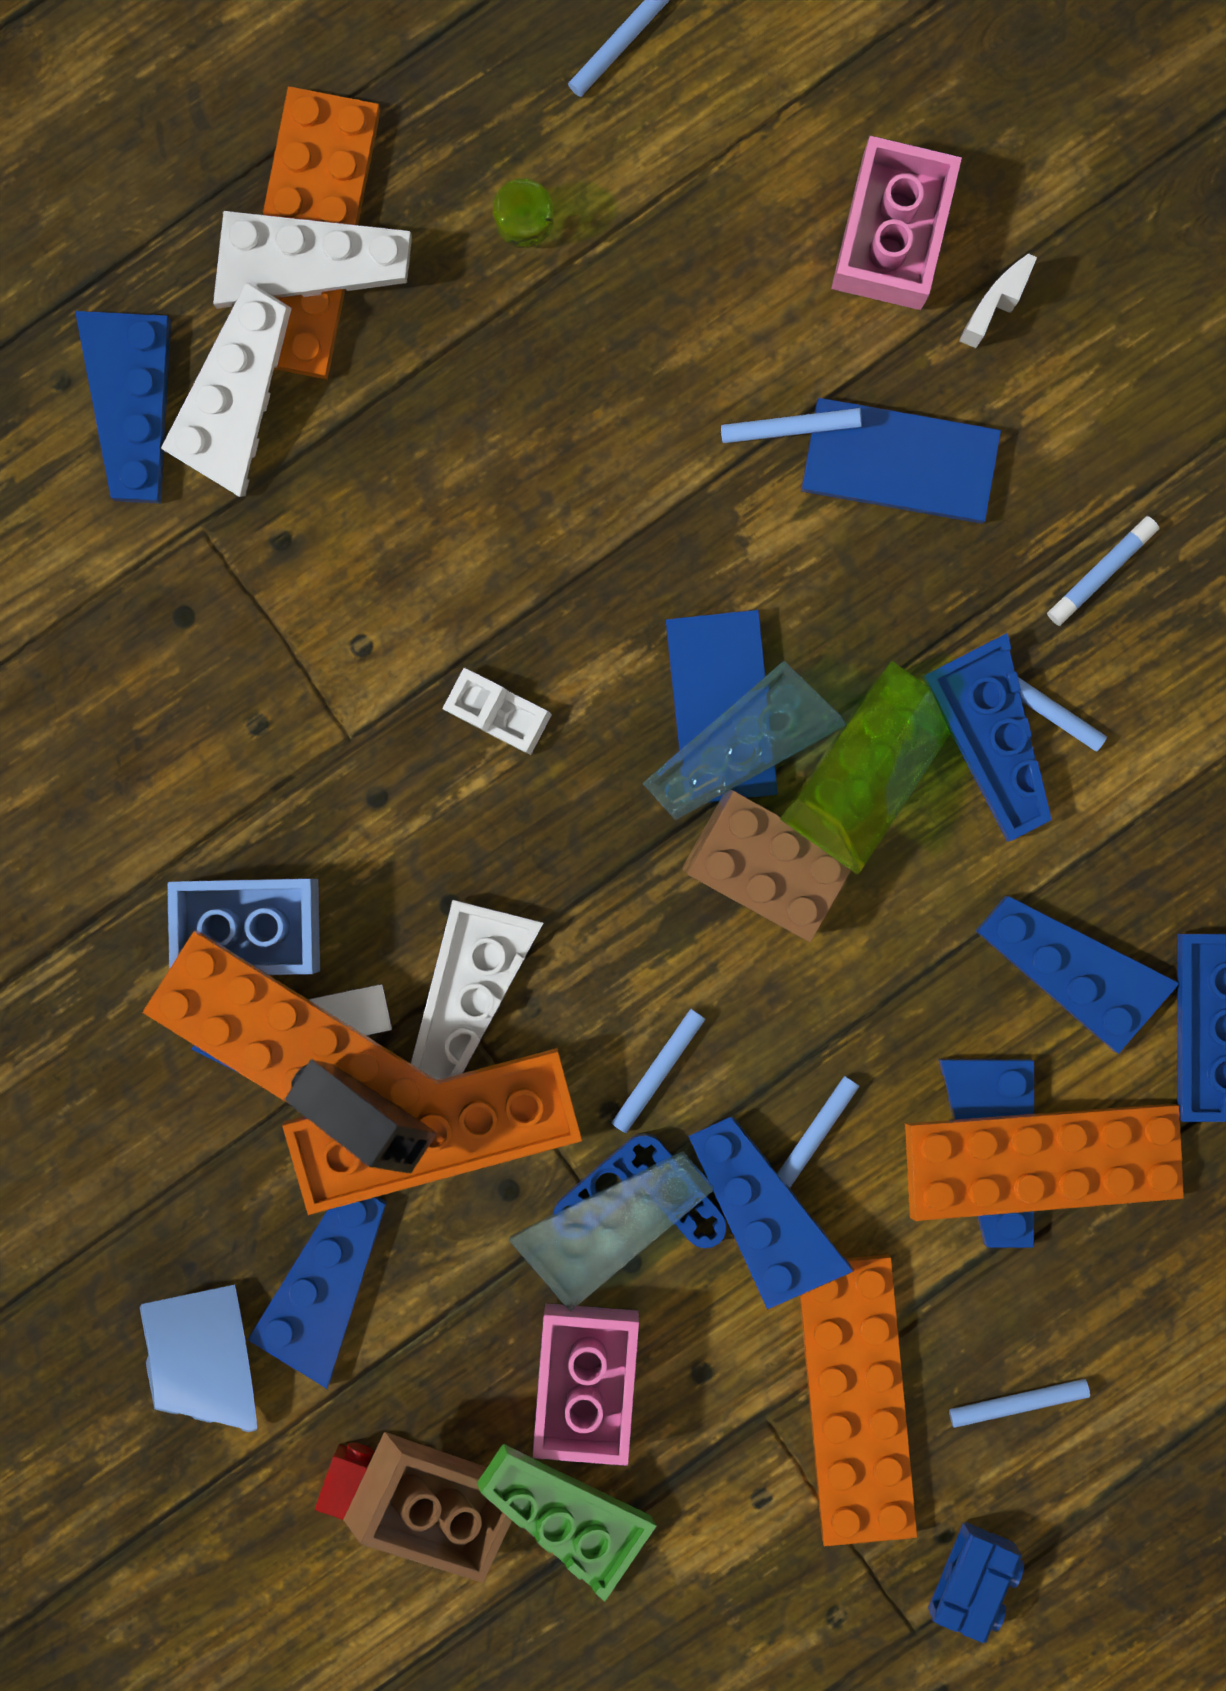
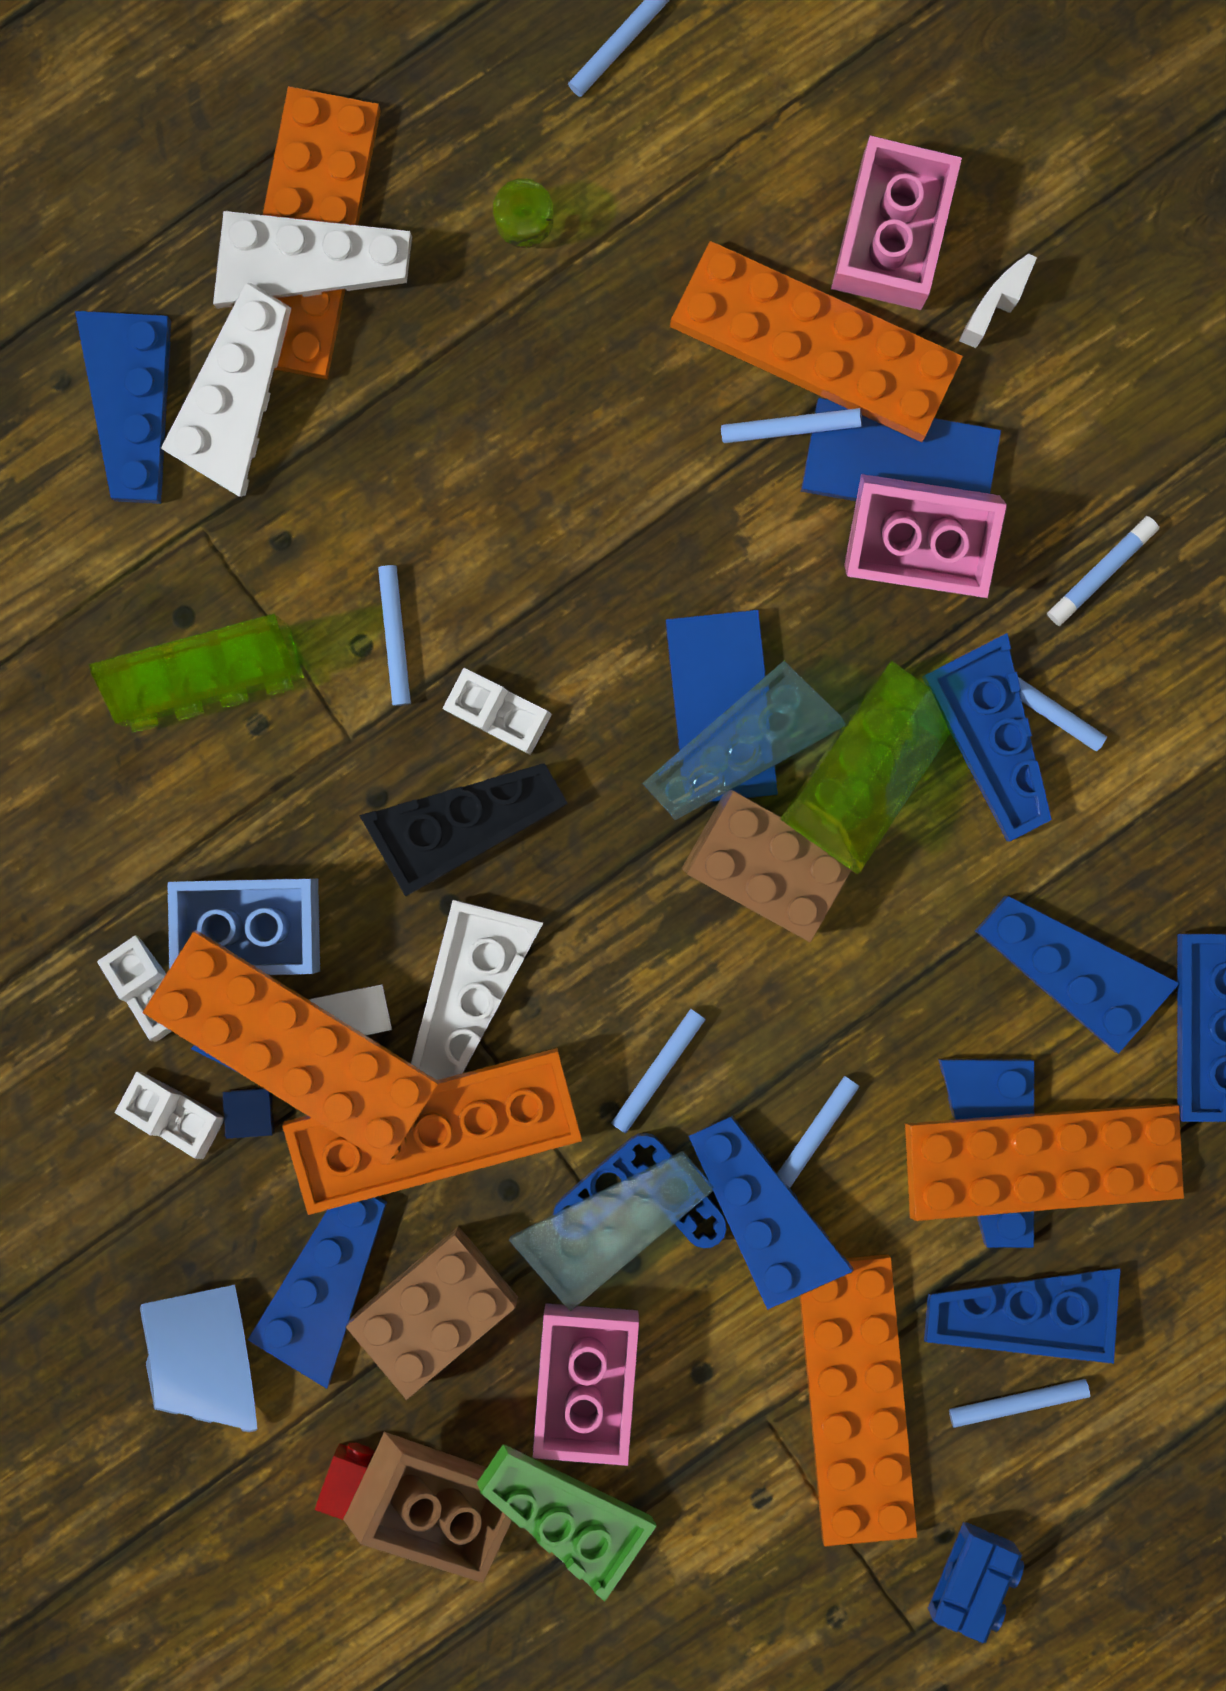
(135, 978): none -> white slope
(170, 1114): none -> white slope
(198, 672): none -> clear neon green slope
(248, 1113): none -> dark blue tile
(359, 1118): black slope -> none
(394, 635): none -> light blue bar
(432, 1312): none -> medium nougat brick
(452, 827): none -> black wing
(815, 341): none -> orange plate
(924, 536): none -> bright pink brick
(1044, 1316): none -> blue wing

